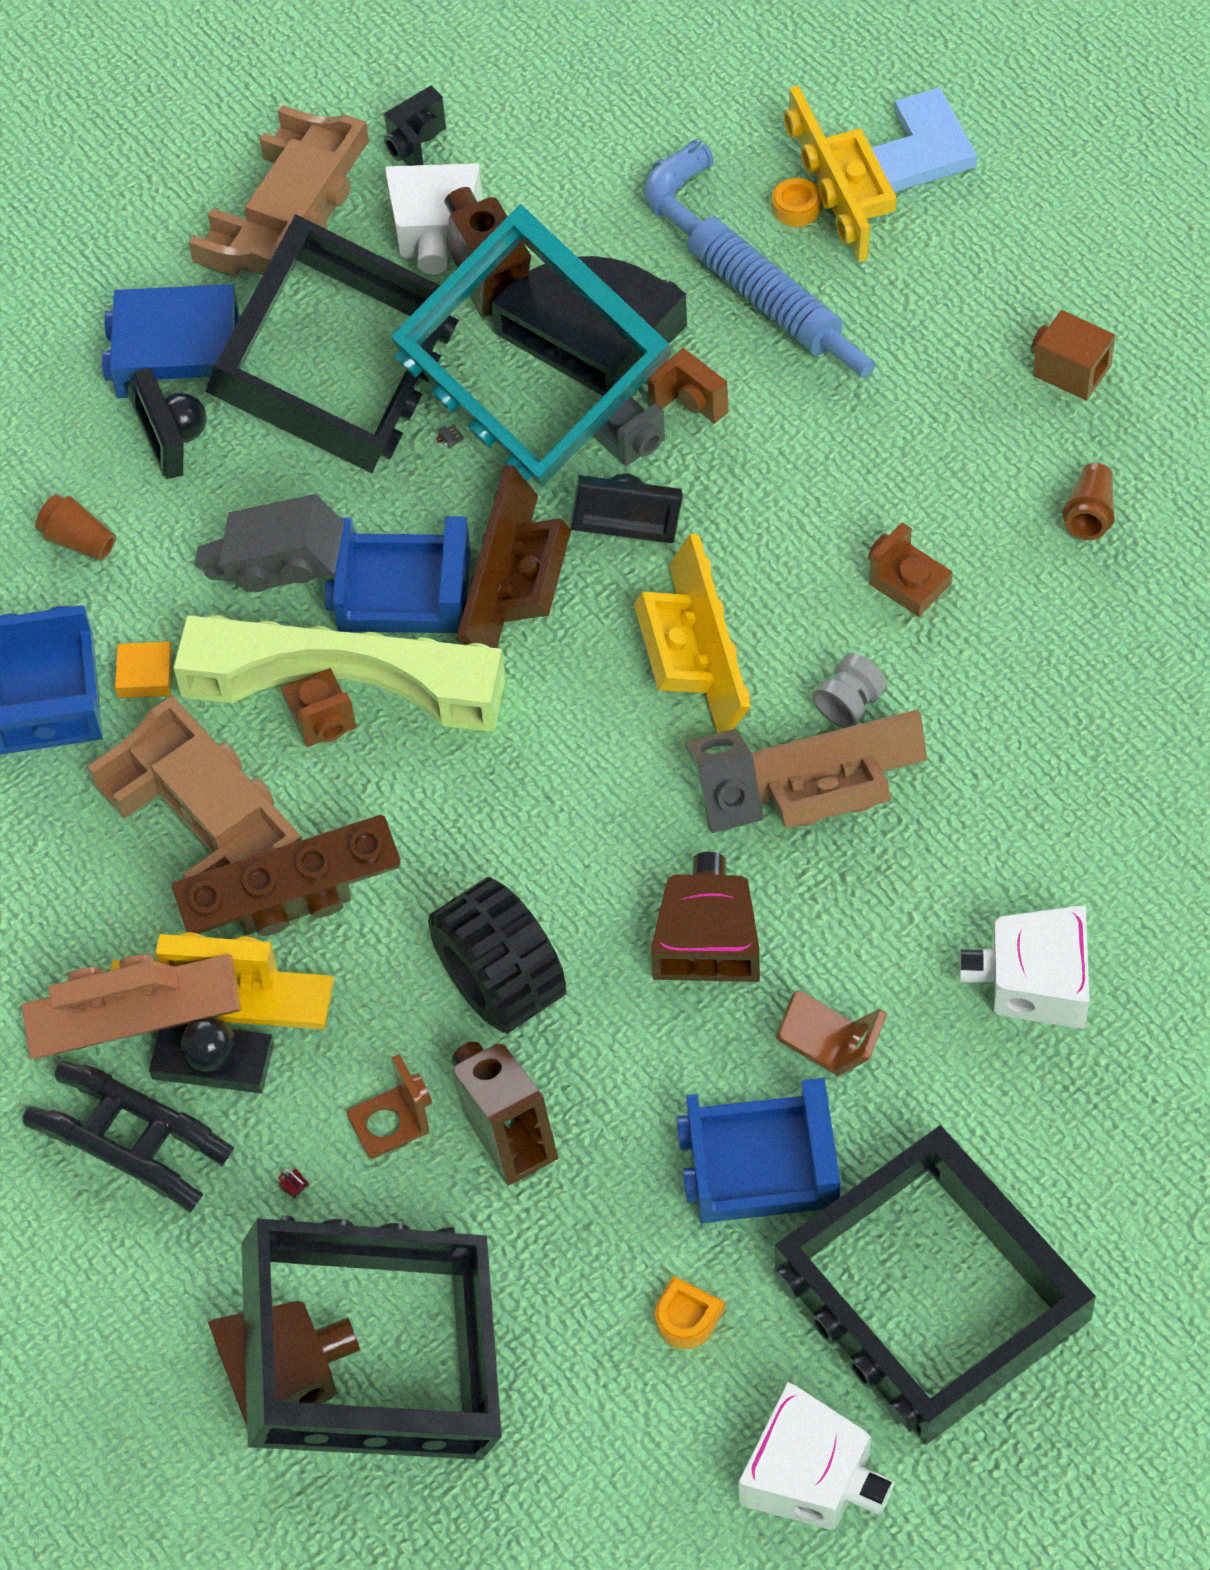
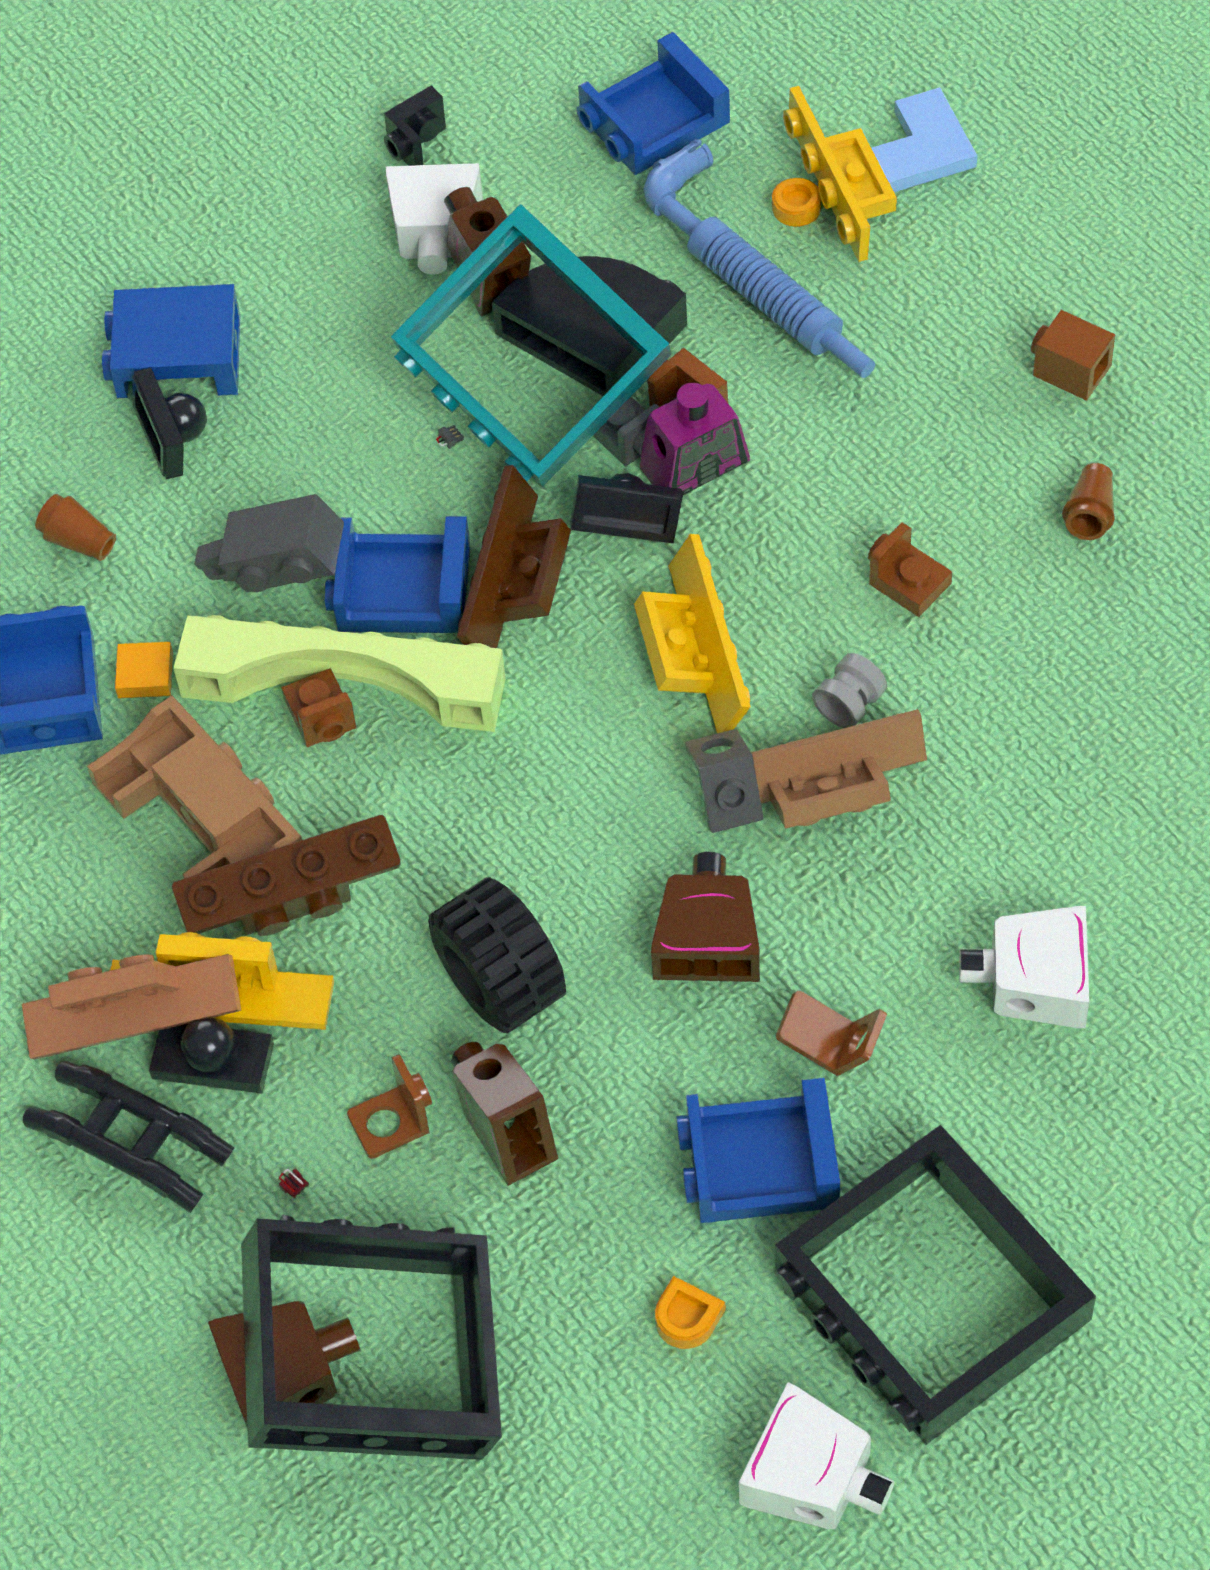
(306, 180): medium nougat bracket -> none
(362, 271): black window -> none
(656, 107): none -> blue panel
(692, 439): none -> magenta torso

